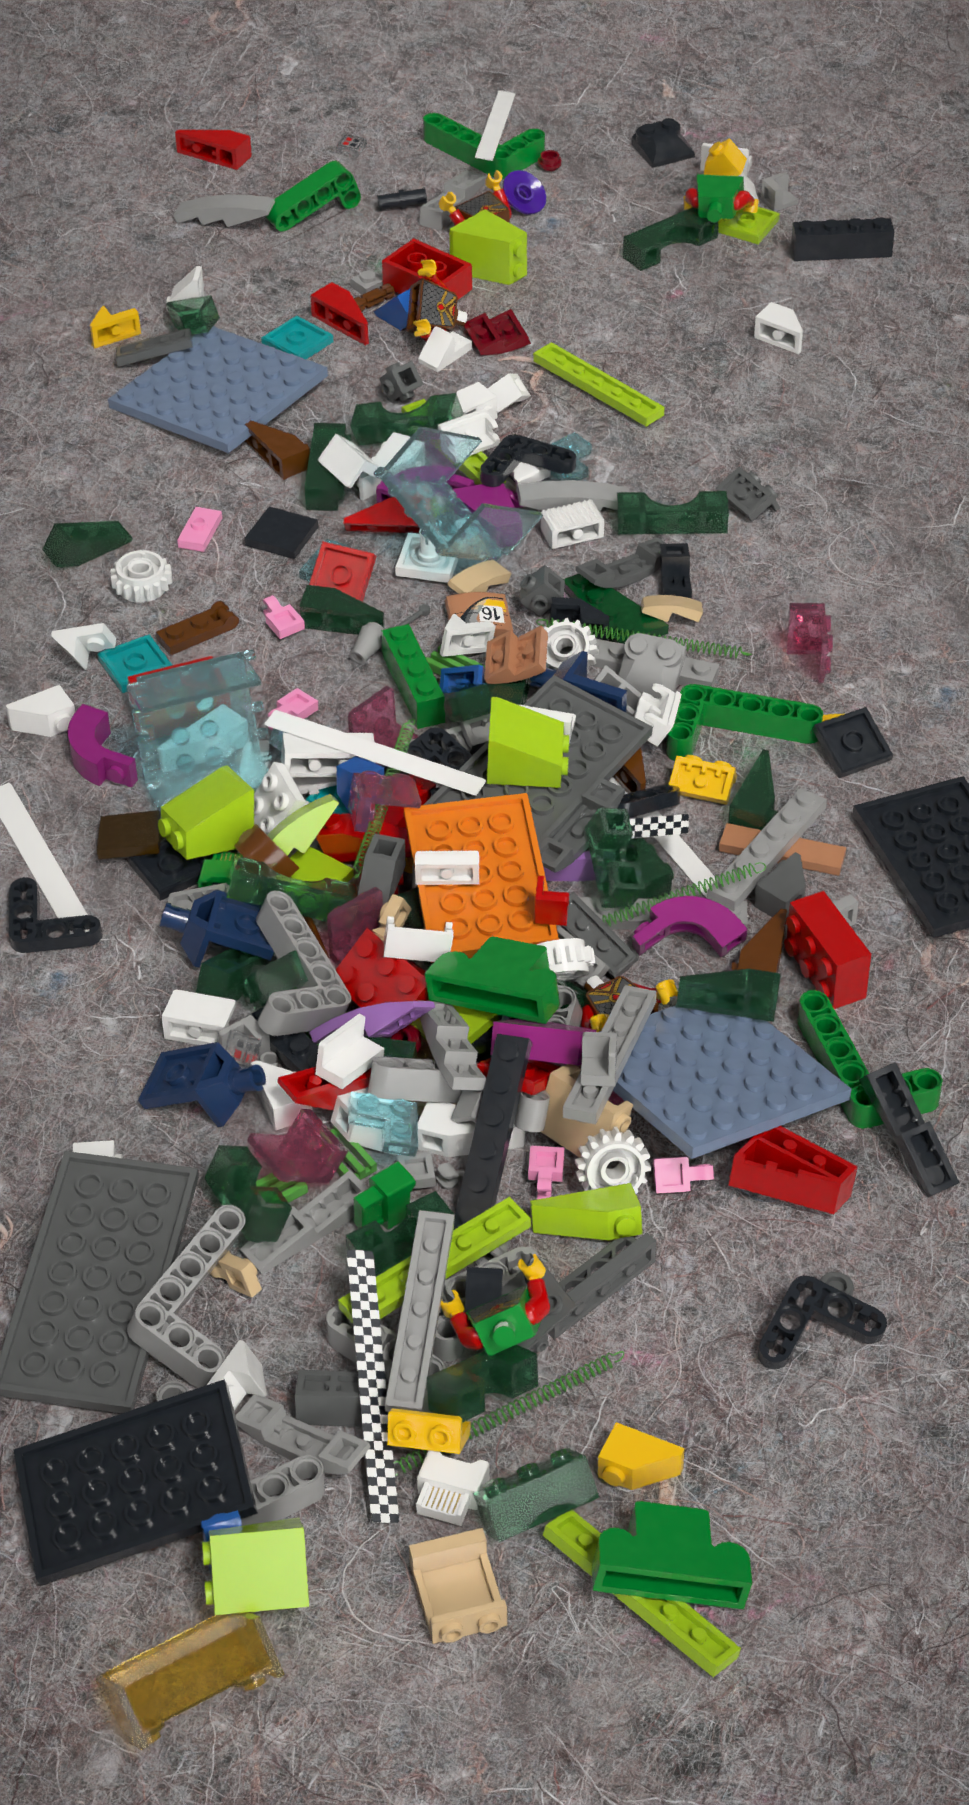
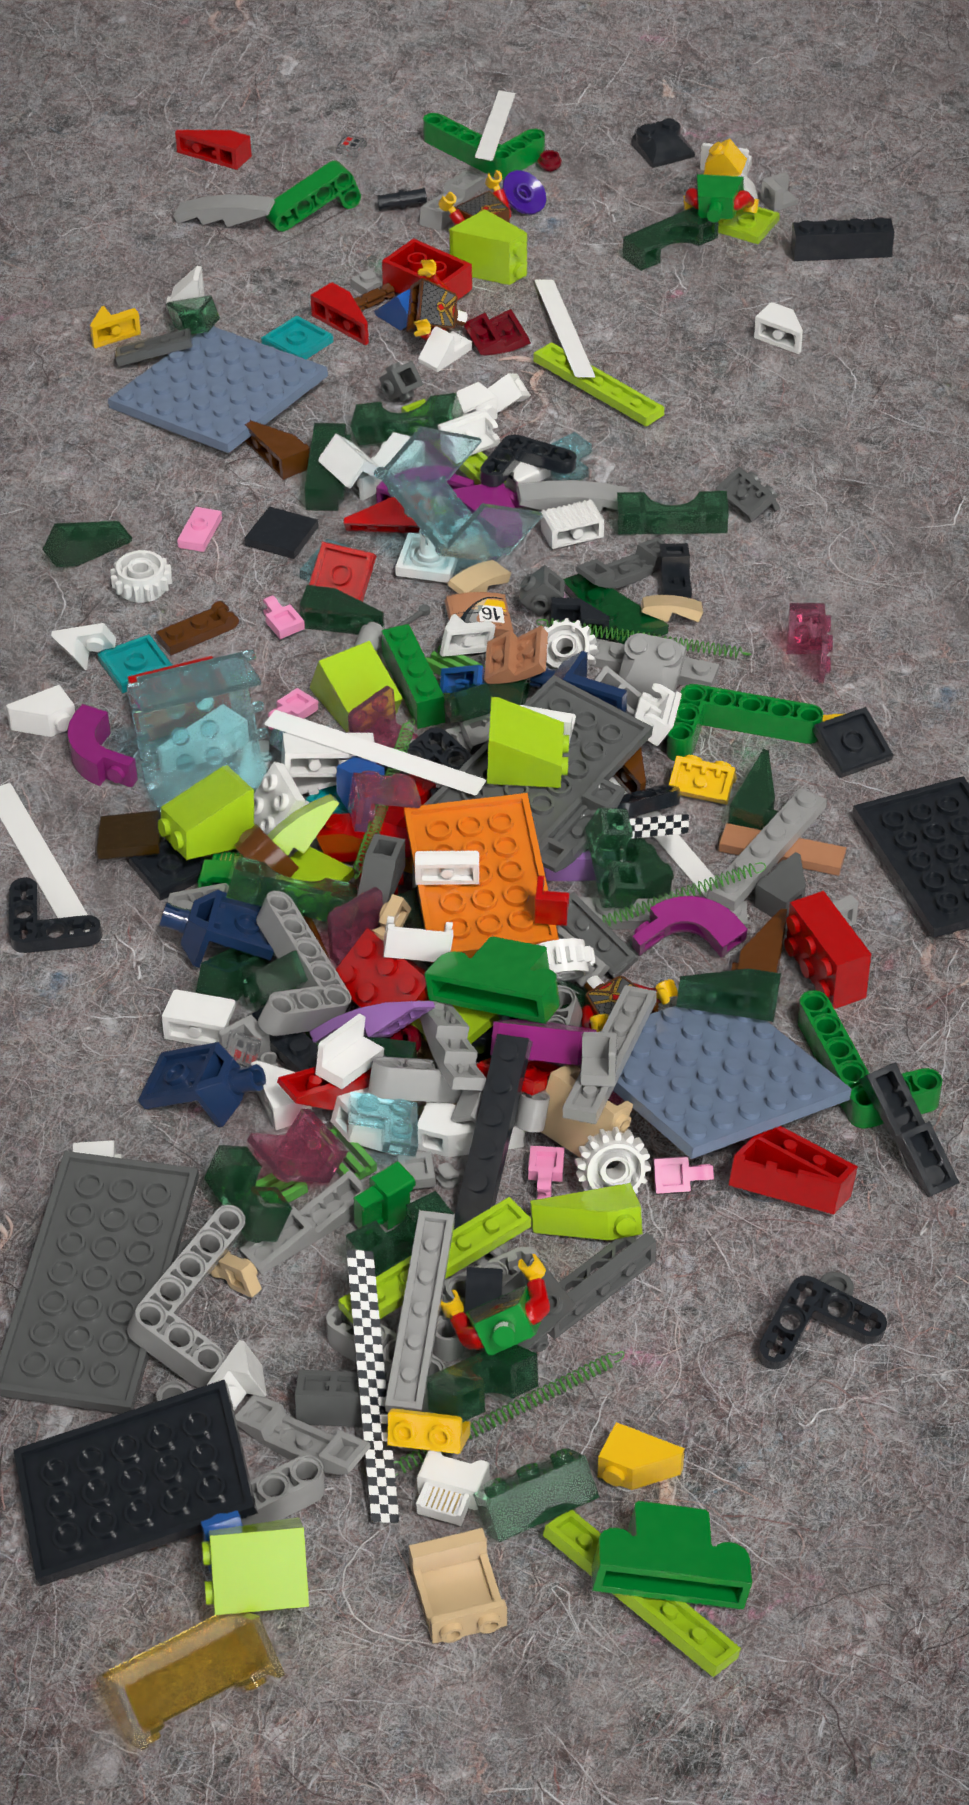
(349, 680): none -> lime slope
(564, 328): none -> white sticker

